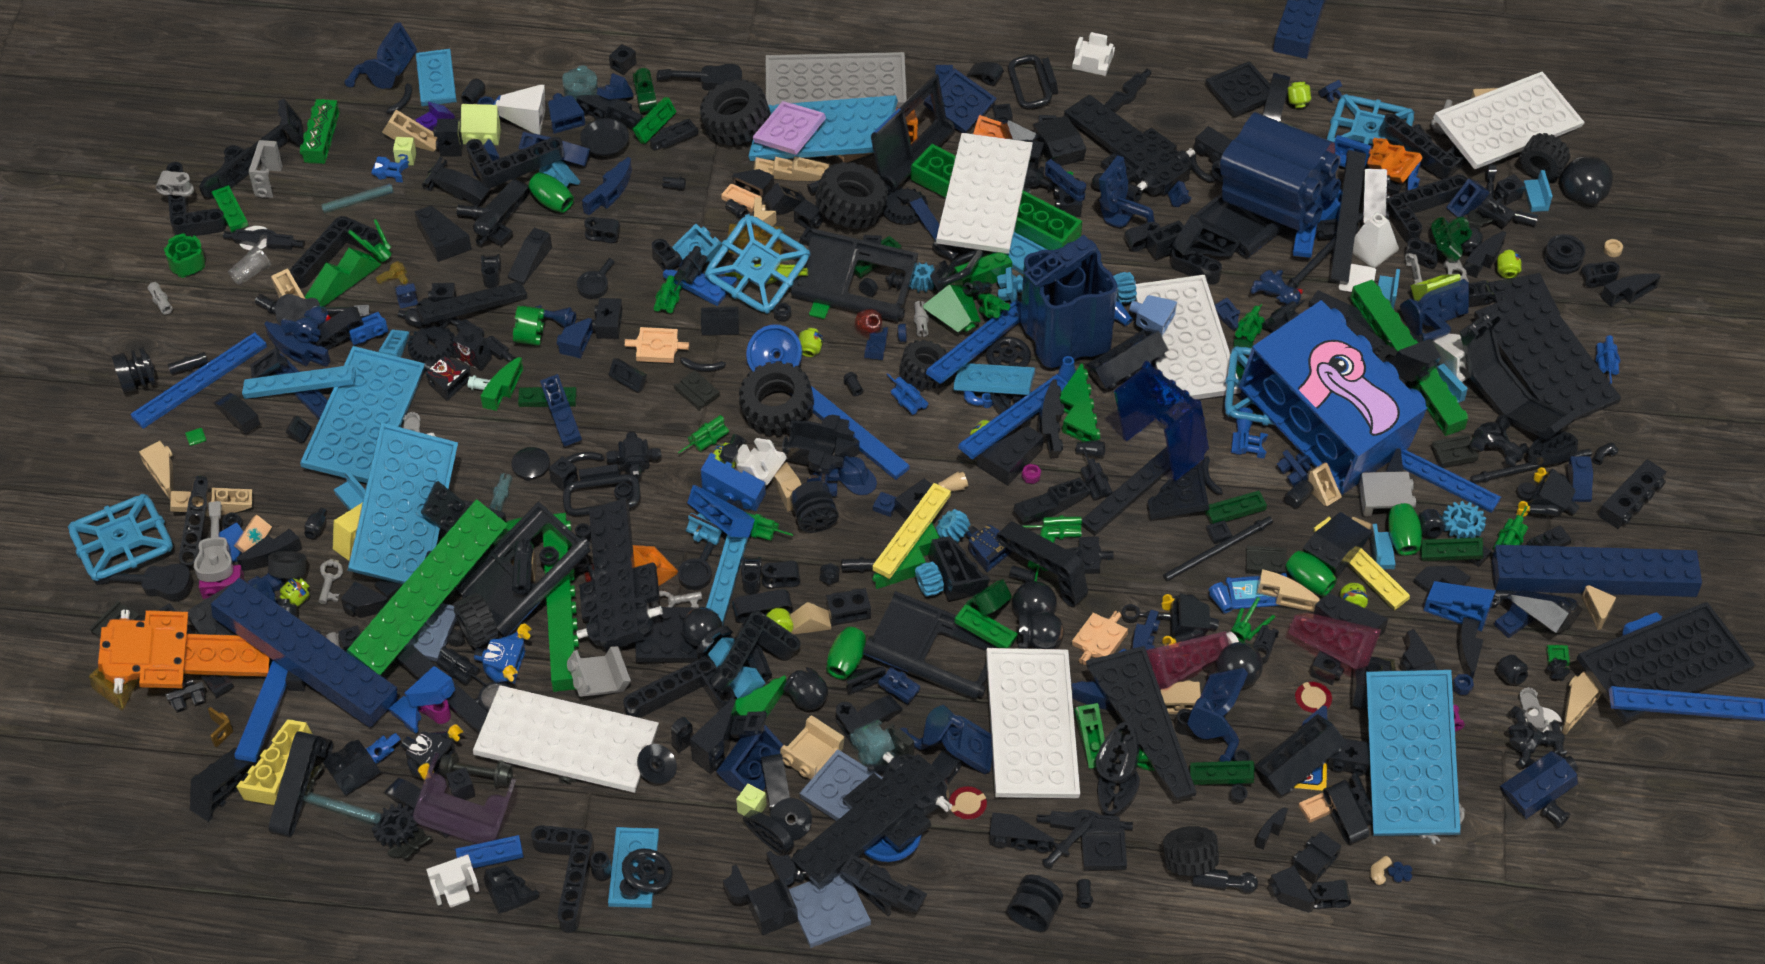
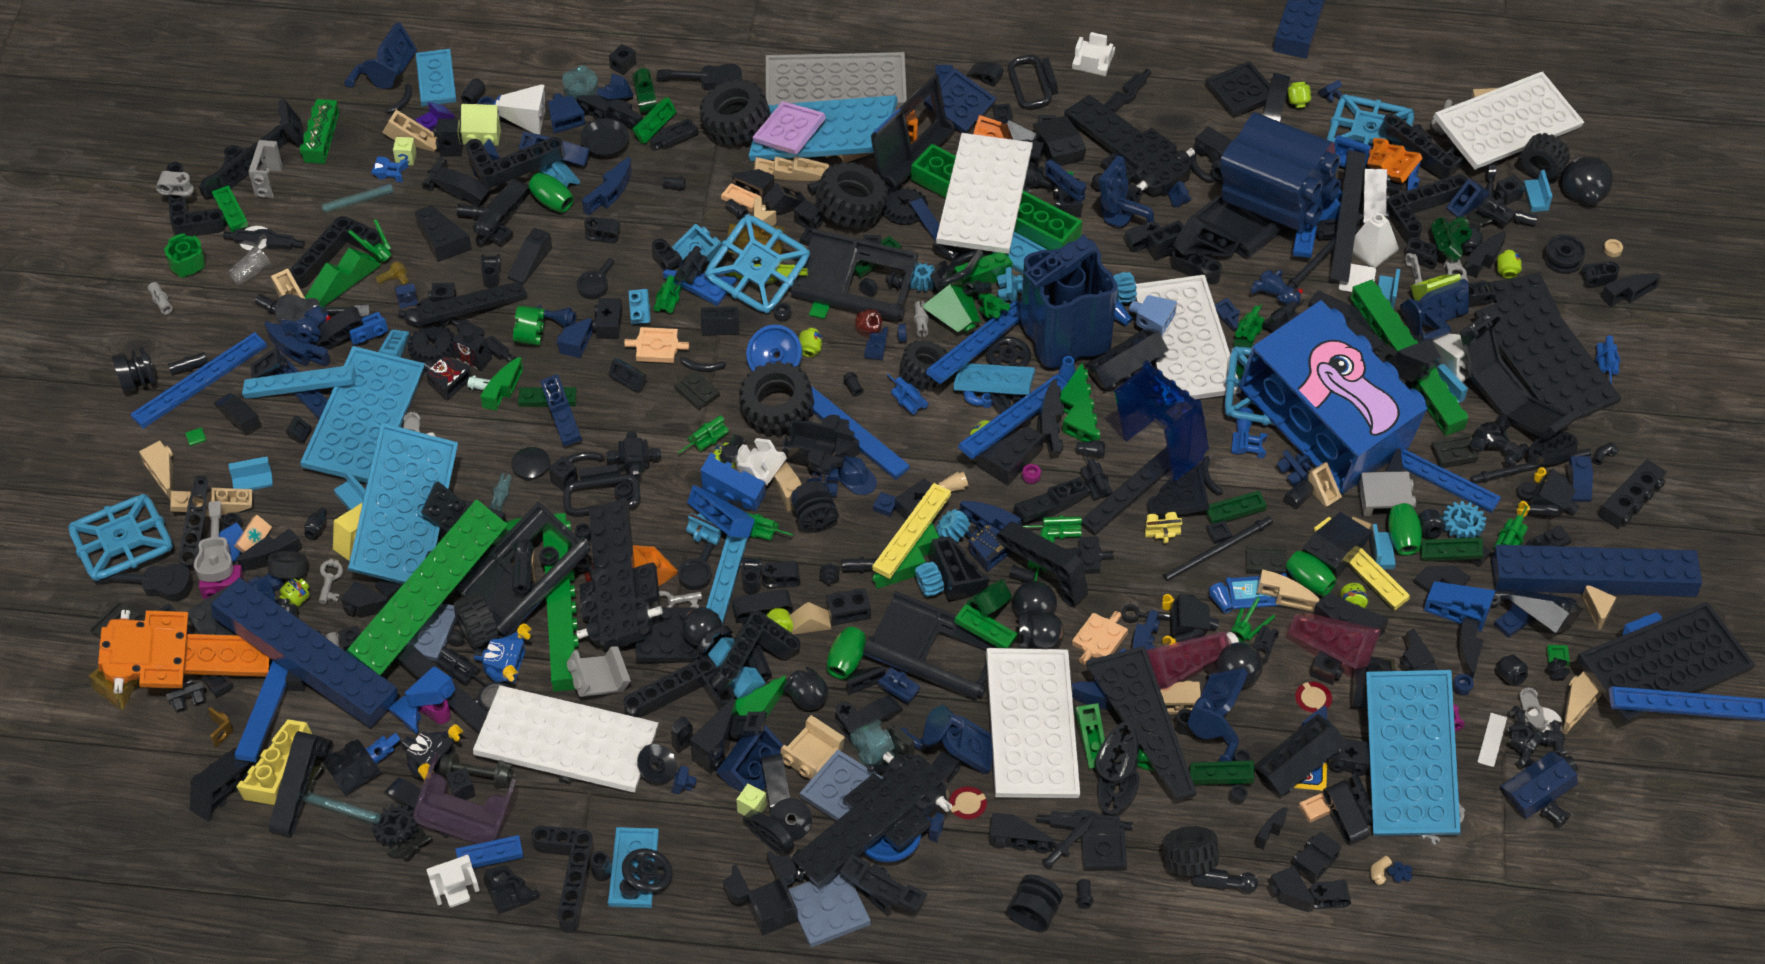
(251, 474): none -> dark azure panel
(639, 306): none -> dark azure hips
(683, 781): none -> dark blue tile
(936, 827): none -> dark blue tile
(985, 514): none -> dark blue slope
(1163, 528): none -> light yellow hips
(1492, 739): none -> white sticker

